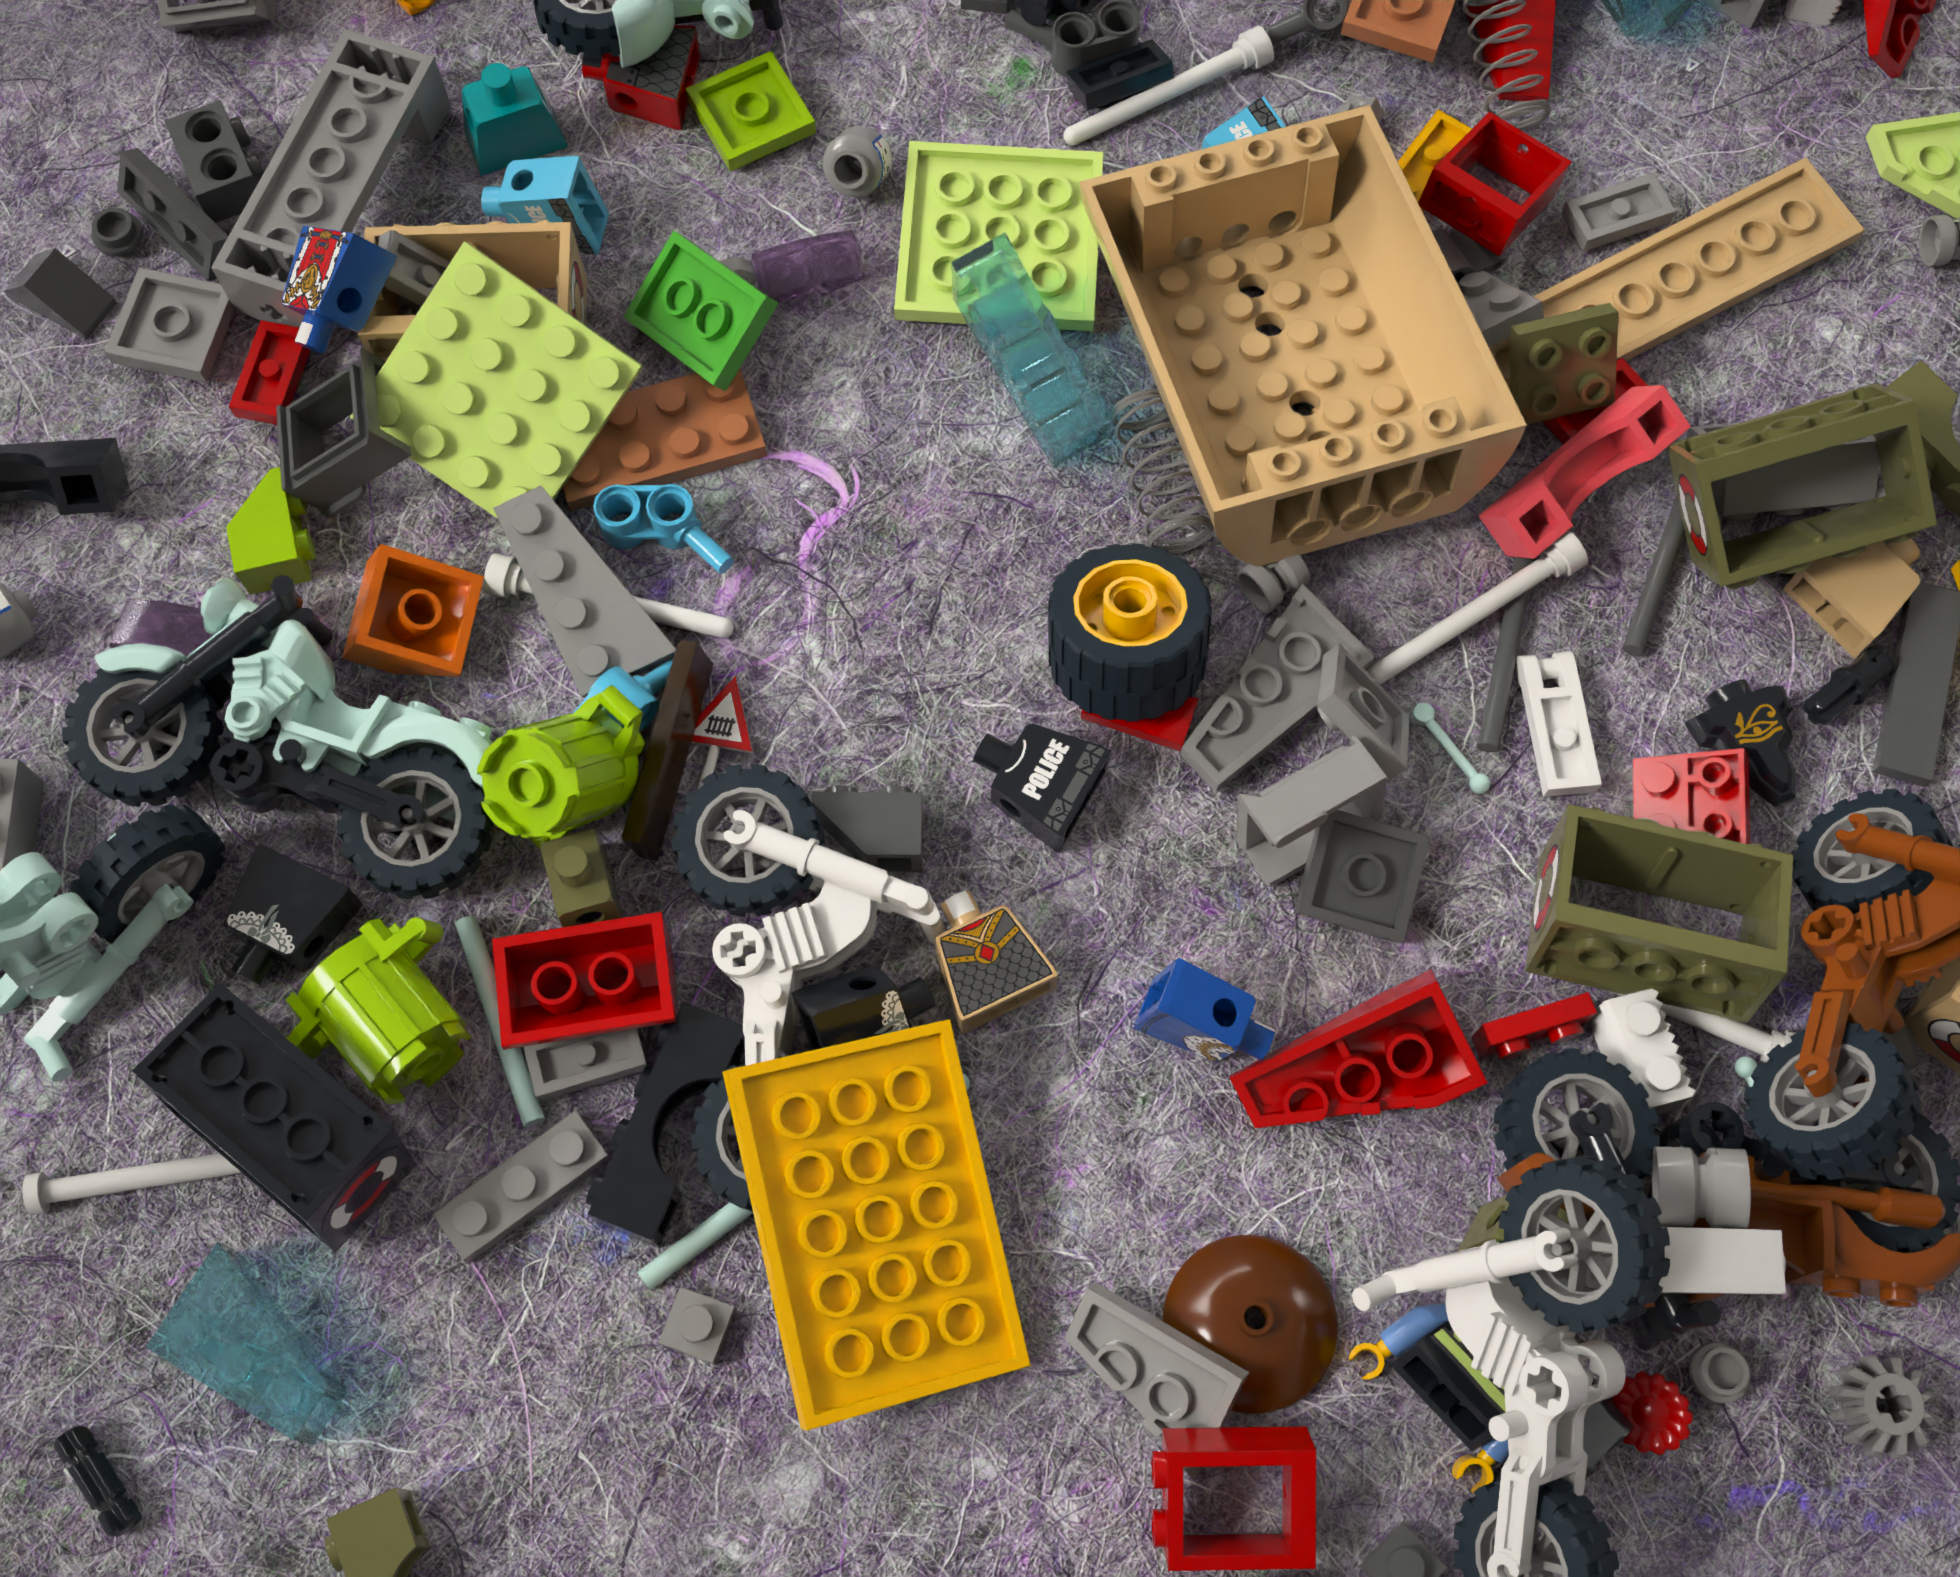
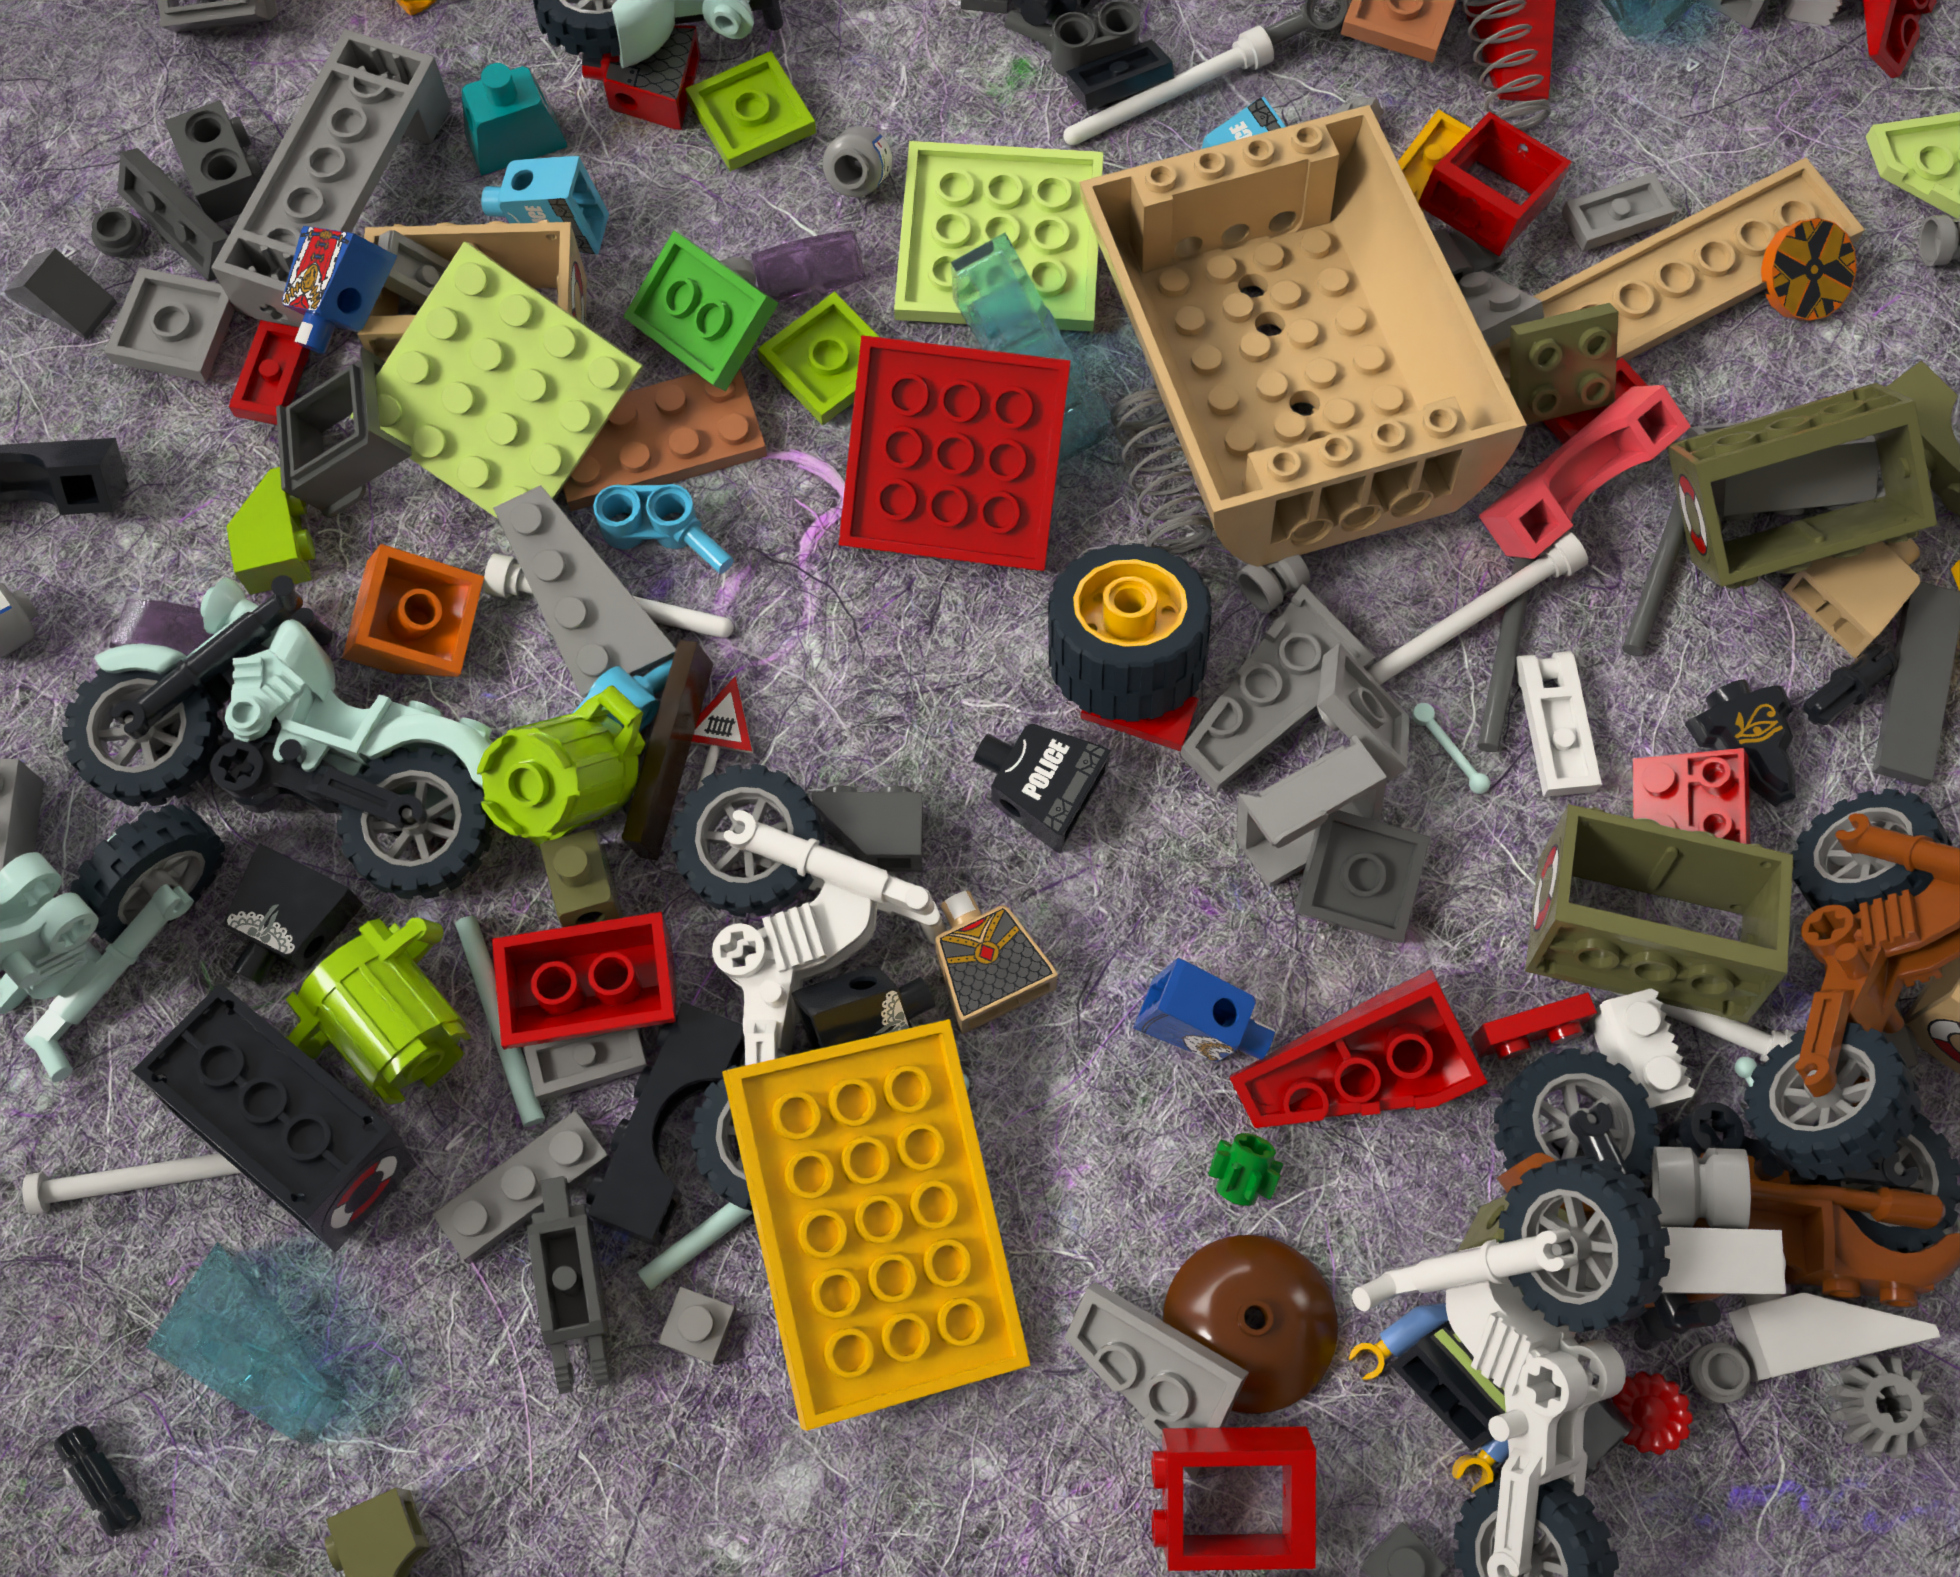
(568, 1283): none -> dark grey hinge
(819, 357): none -> lime plate
(954, 452): none -> red plate
(1245, 1169): none -> green gear
(1809, 269): none -> tile
(1812, 1331): none -> white slope

